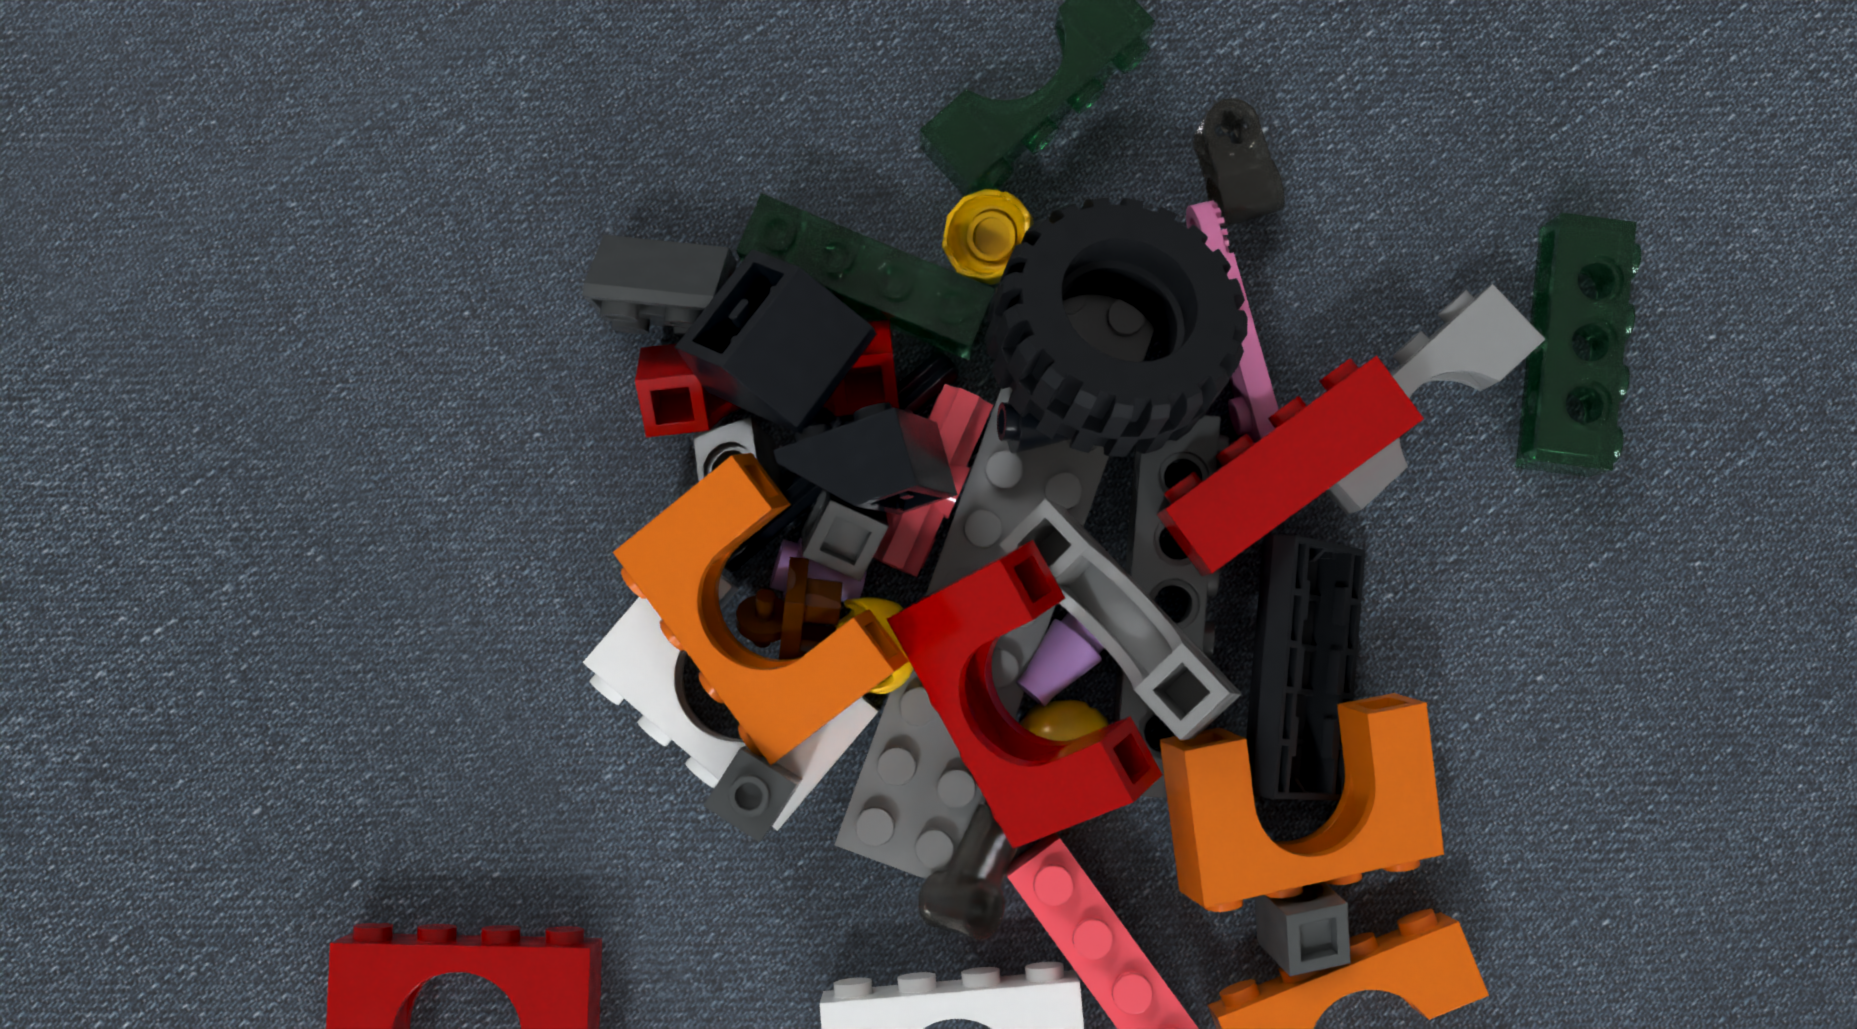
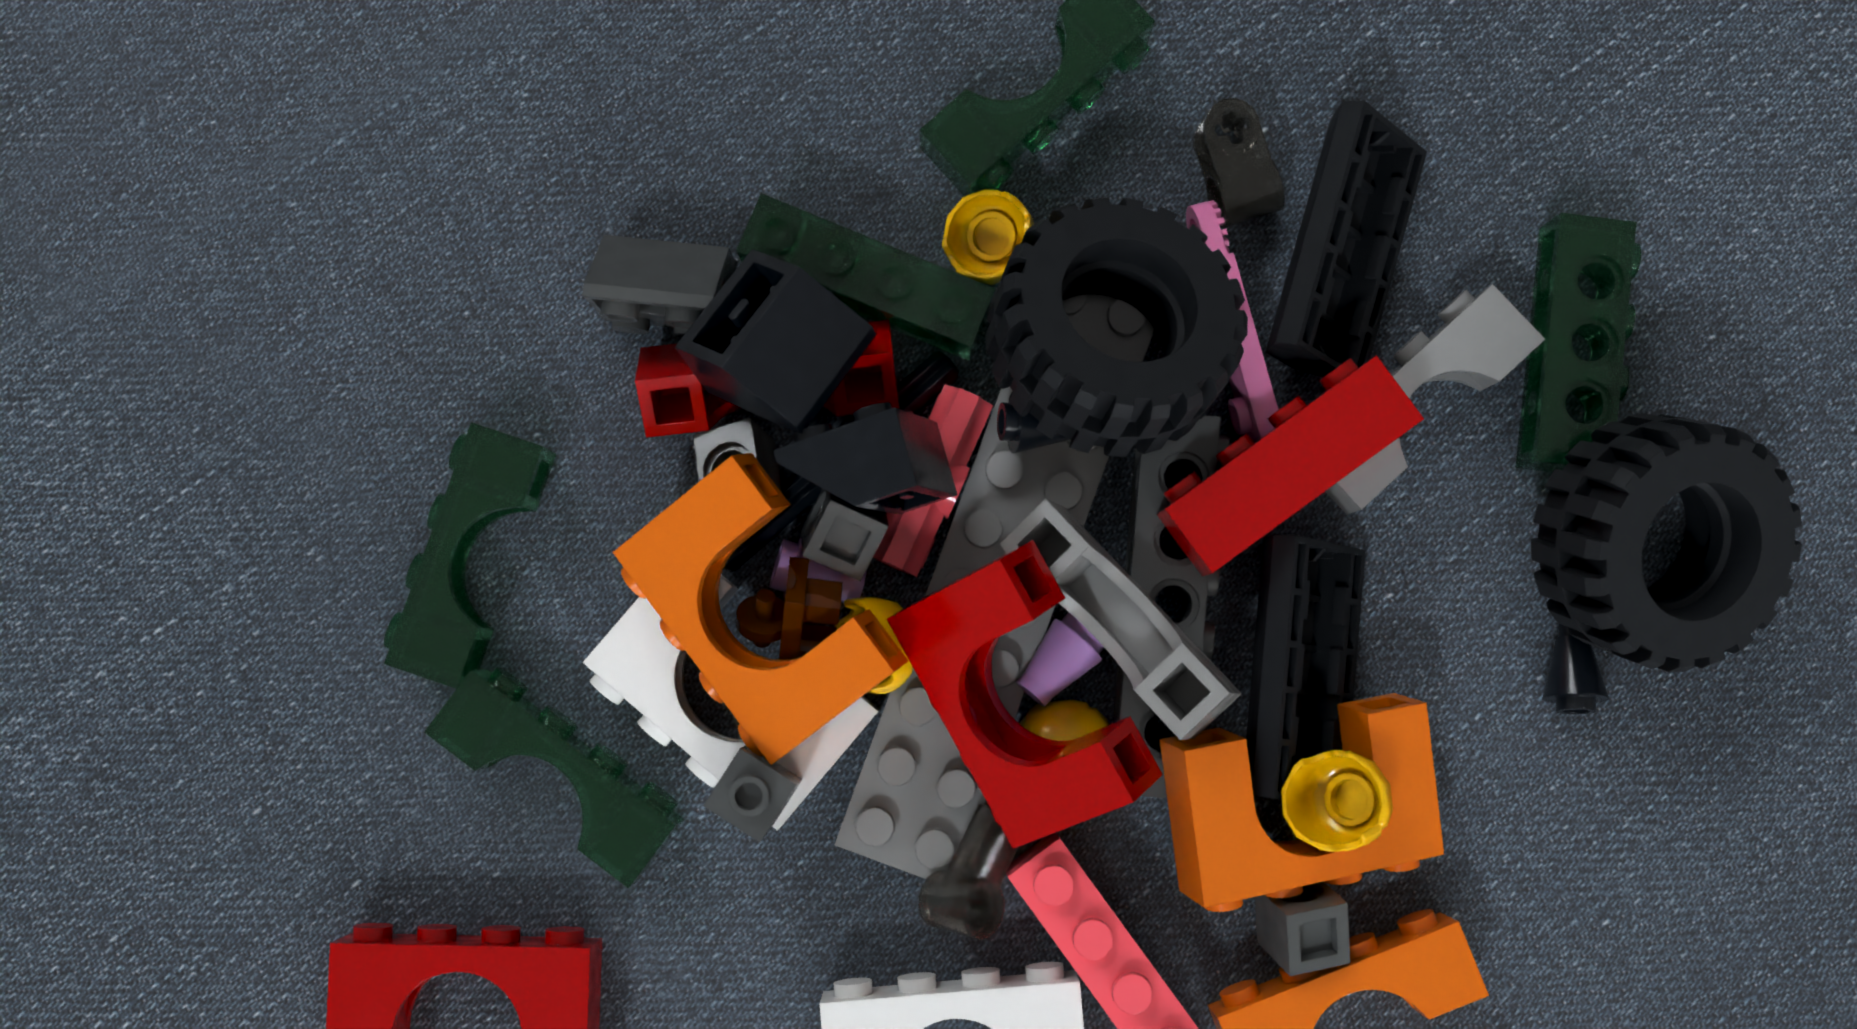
(439, 628): none -> clear green arch
(621, 820): none -> clear green arch
(1336, 800): none -> yellow hair
(1347, 242): none -> black piece
(1574, 676): none -> black cone
(1731, 553): none -> black tyre

